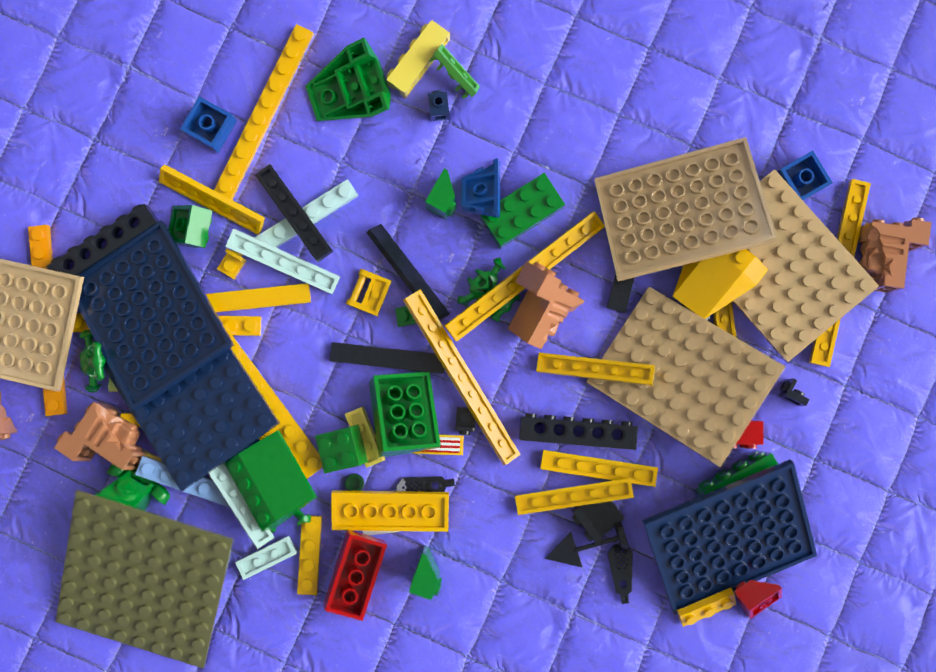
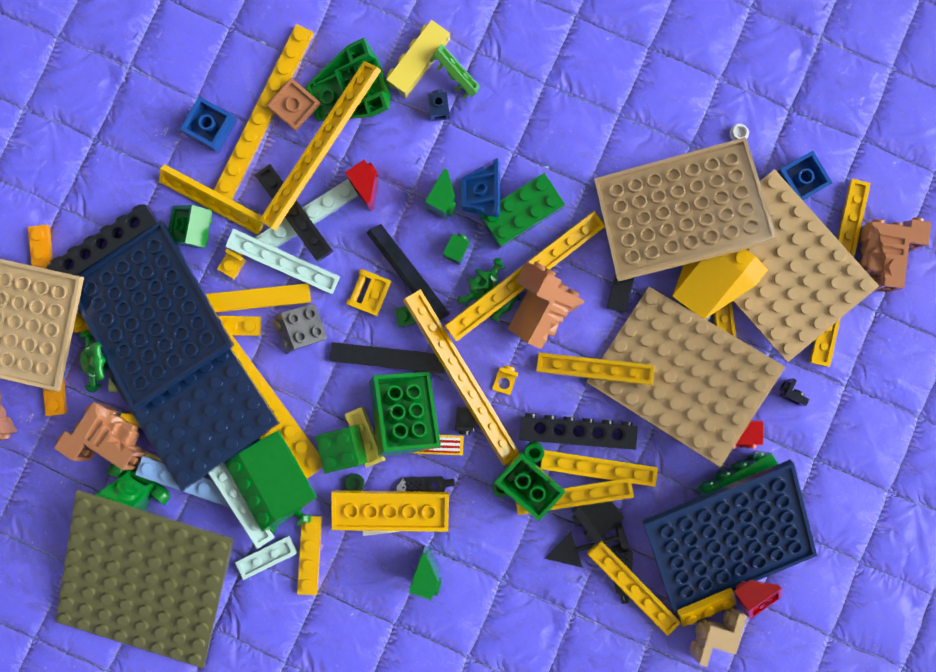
(293, 104): none -> nougat tile
(299, 328): none -> bracket
(319, 145): none -> yellow plate
(354, 575): red brick -> none
(364, 180): none -> red slope
(456, 248): none -> green brick
(505, 372): none -> yellow bracket
(528, 483): none -> green piece
(634, 588): none -> yellow tile
(718, 635): none -> tan bracket
(738, 131): none -> white plate

